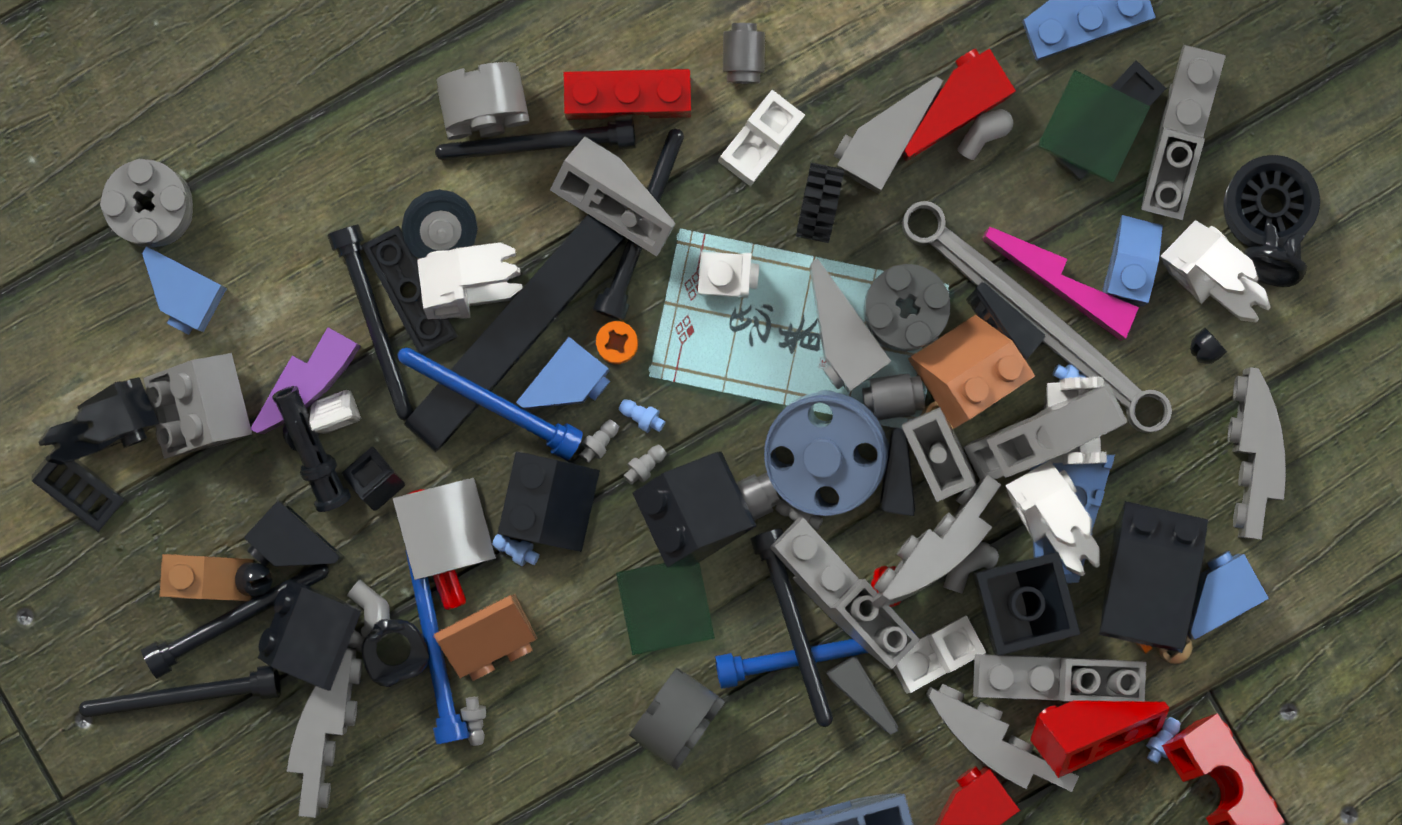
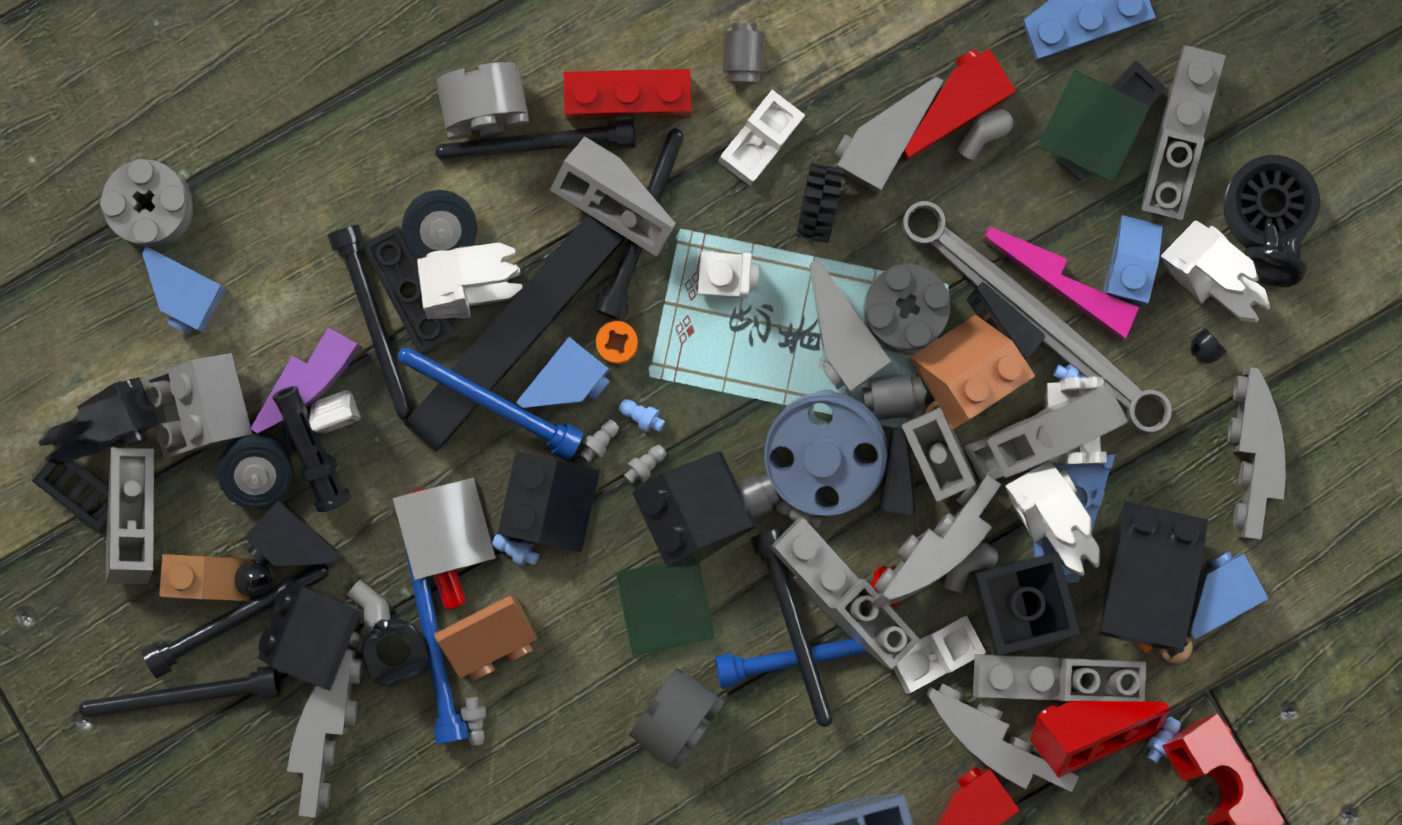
(130, 516): none -> light grey slope
(255, 471): none -> black wheel
(373, 479): black slope -> none
(857, 686): dark grey slope -> none

